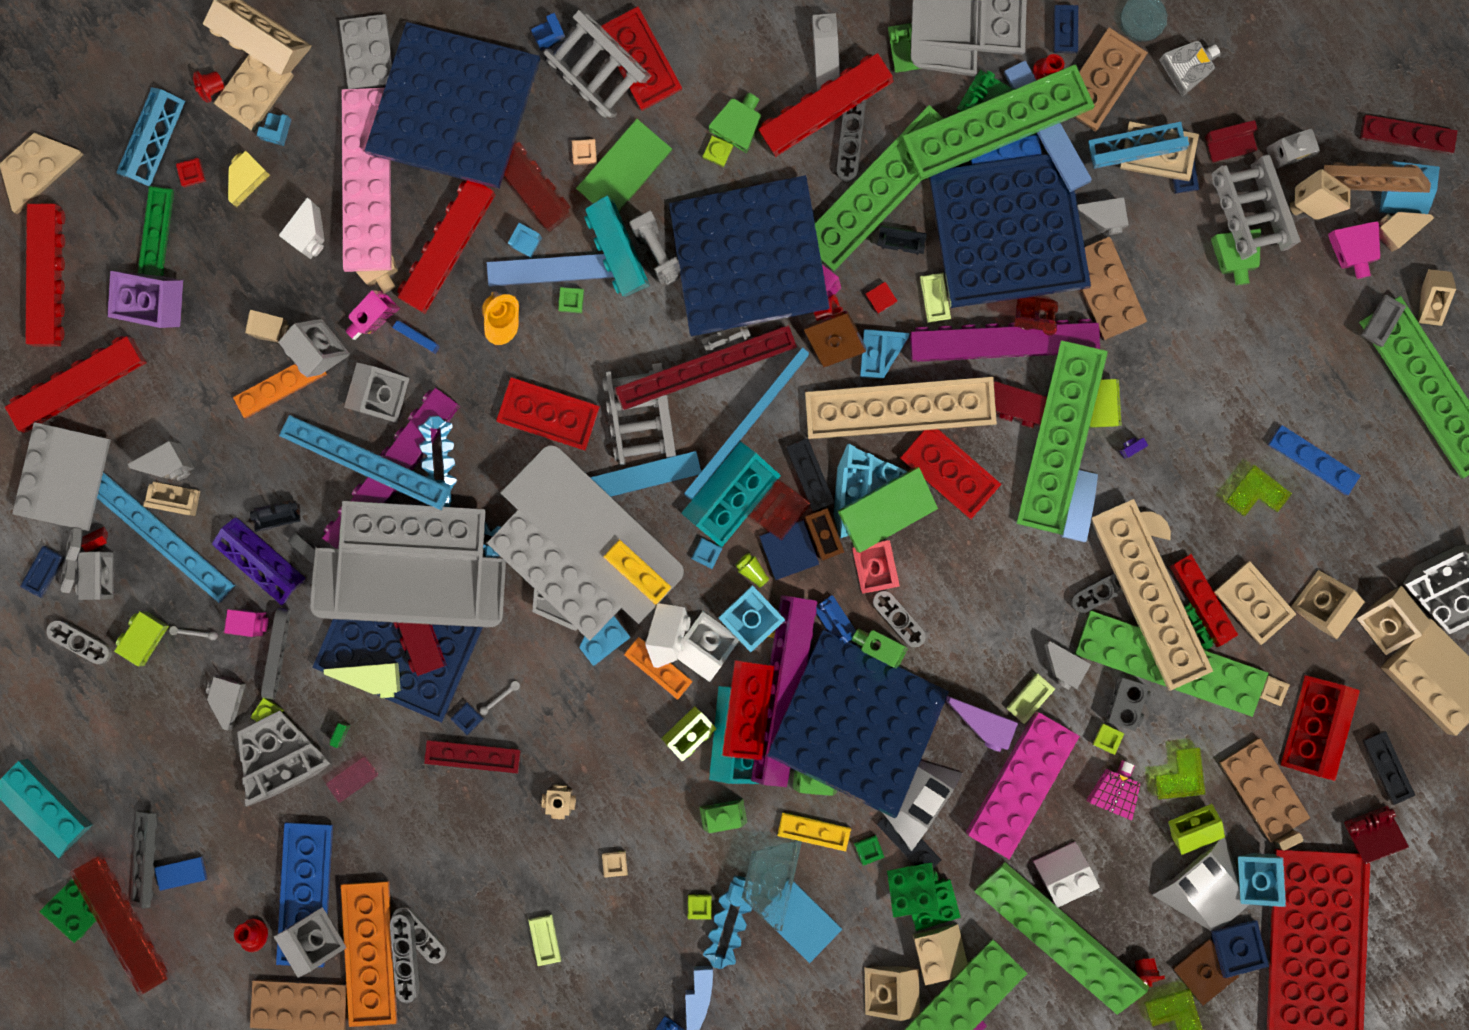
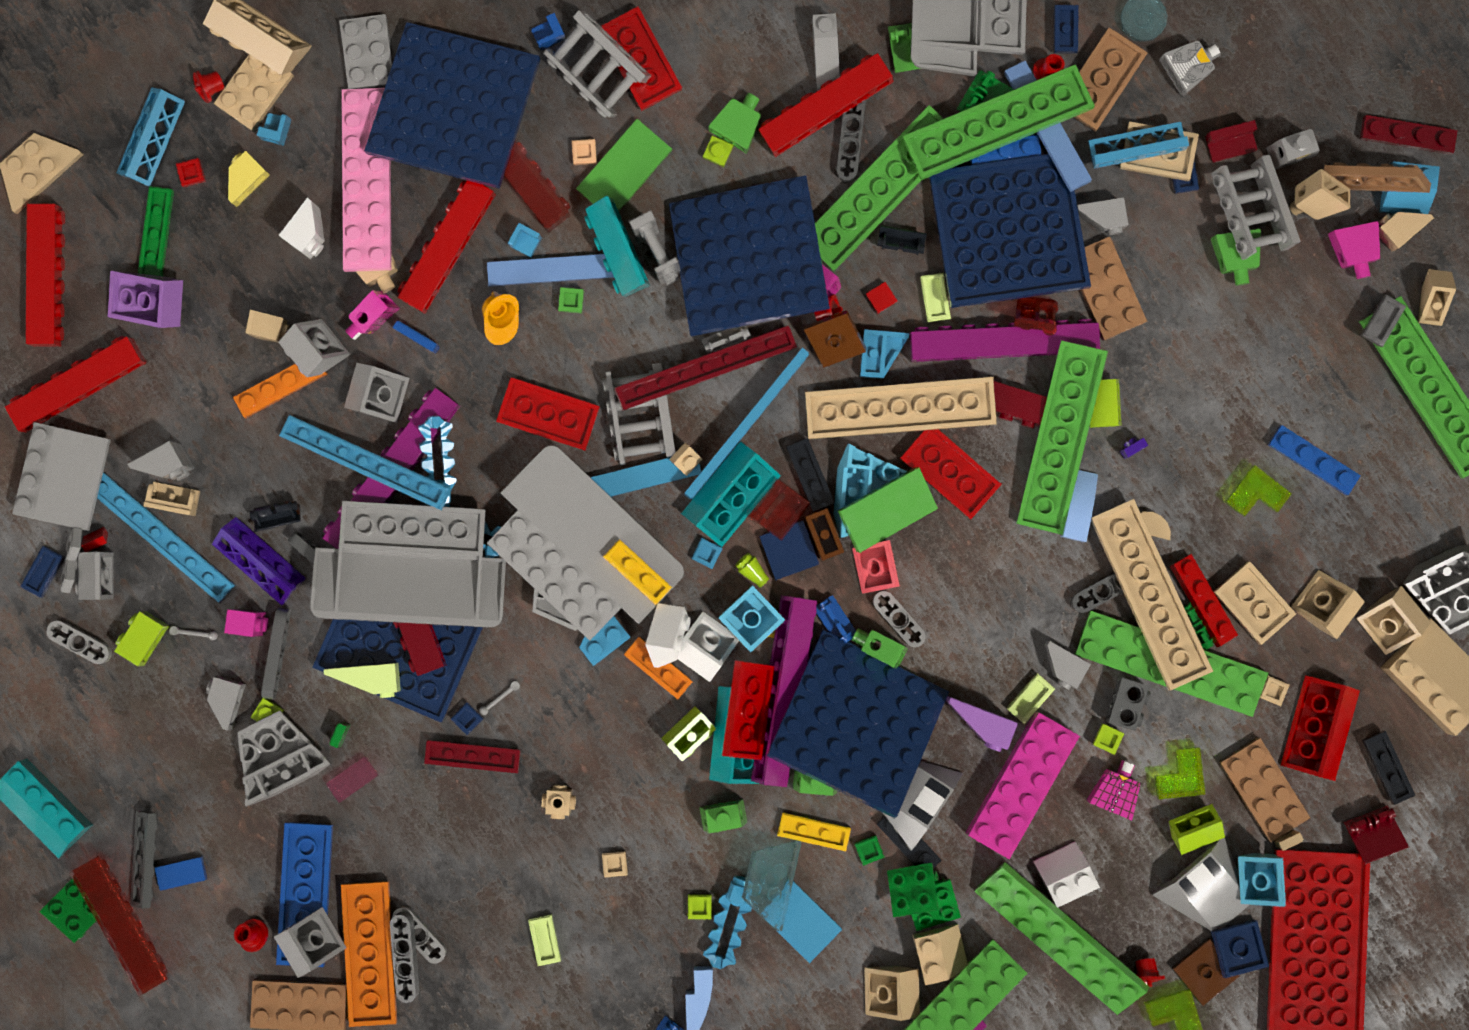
(685, 459): none -> tan plate

